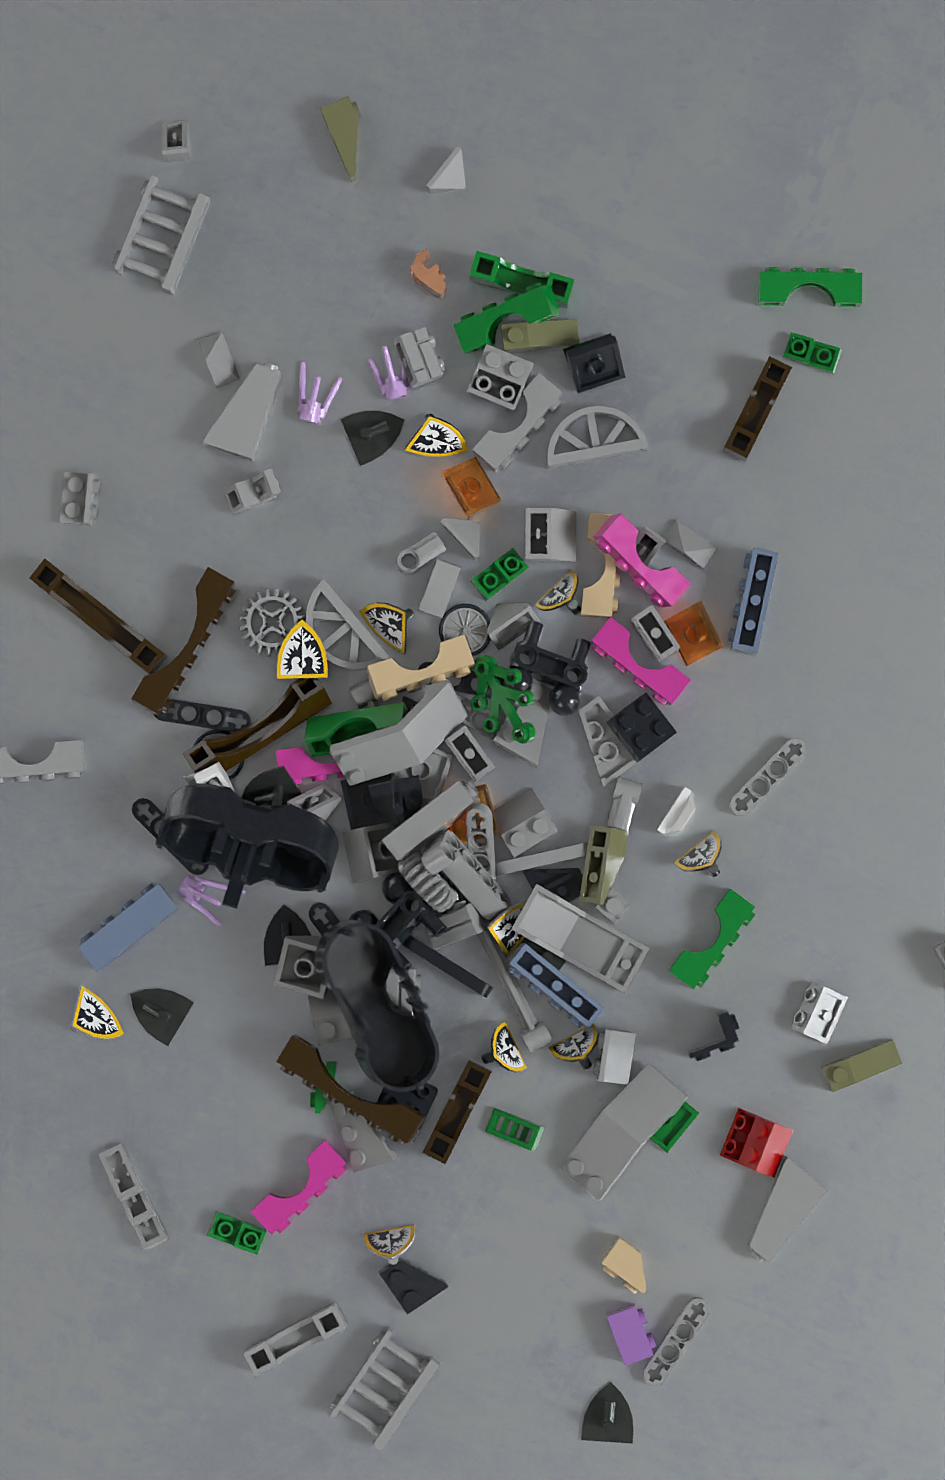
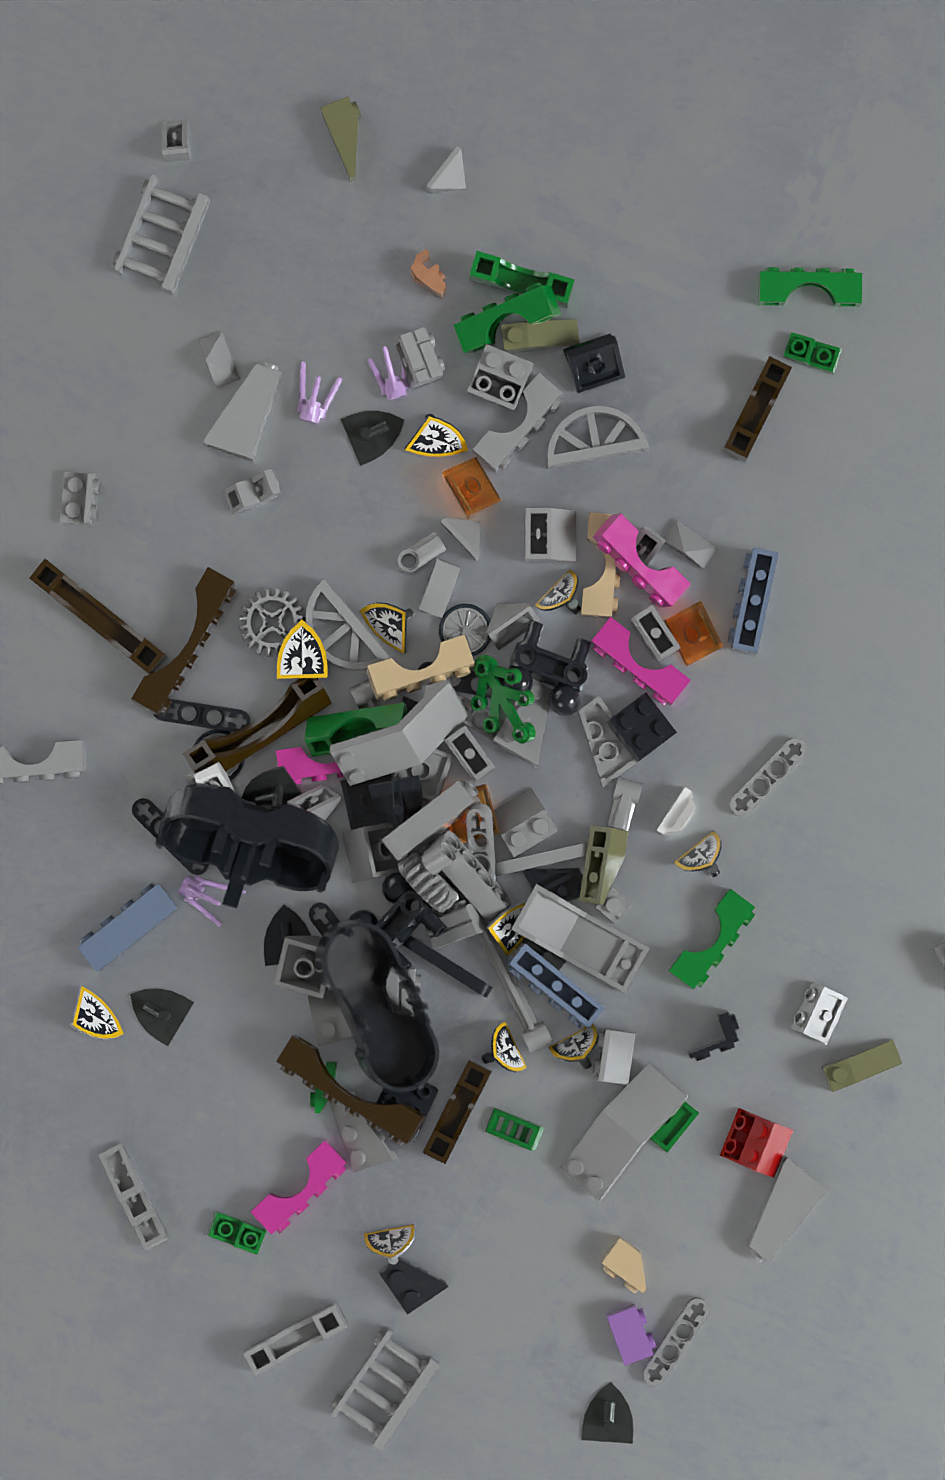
(499, 574): green slope -> none

